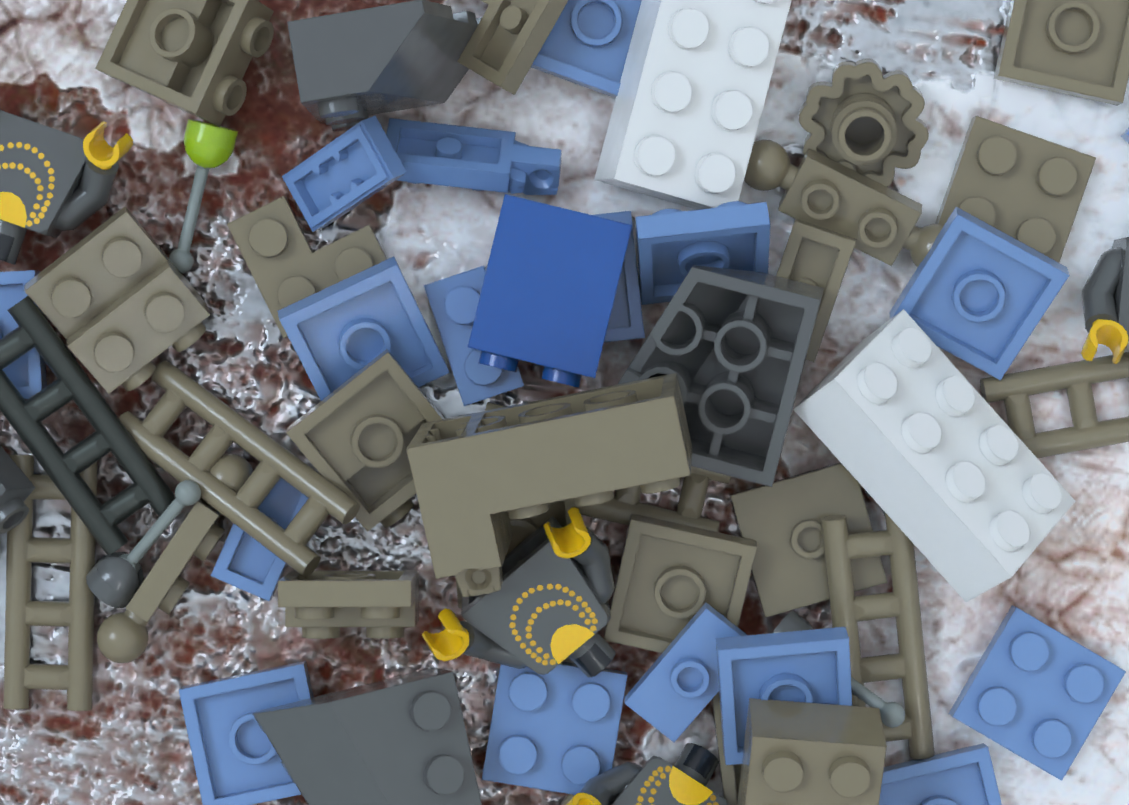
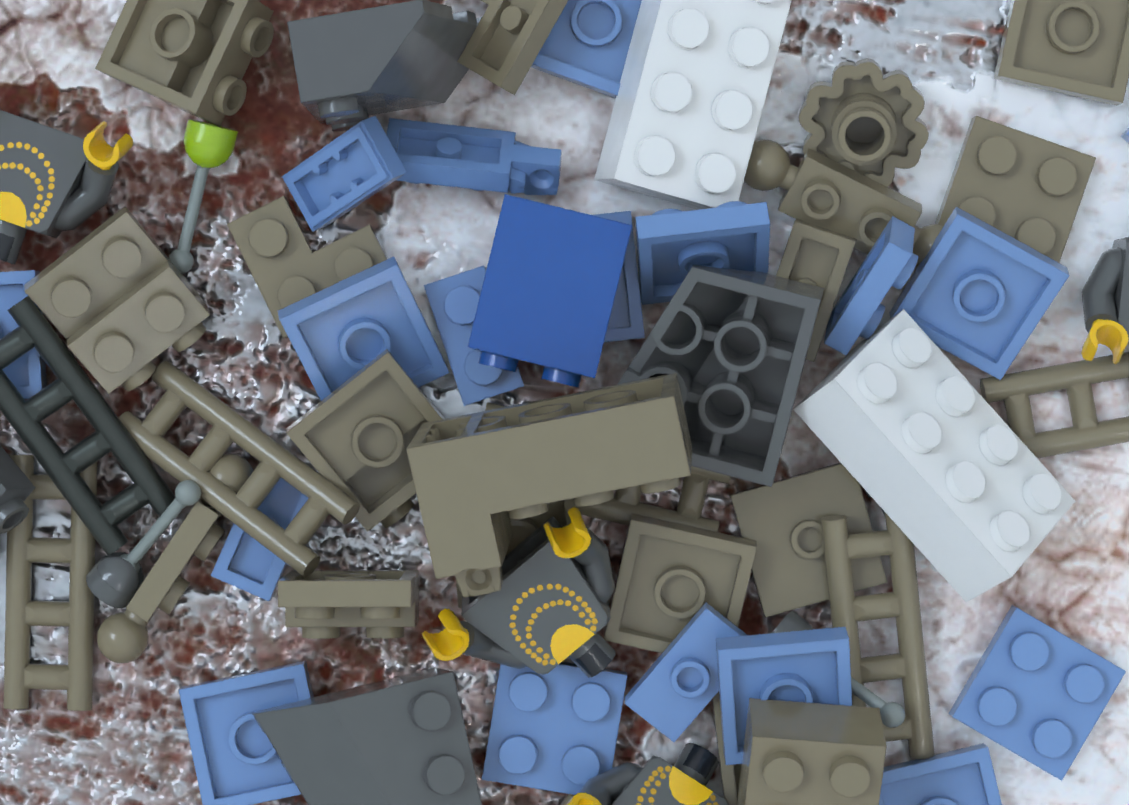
(859, 306): none -> medium blue plate

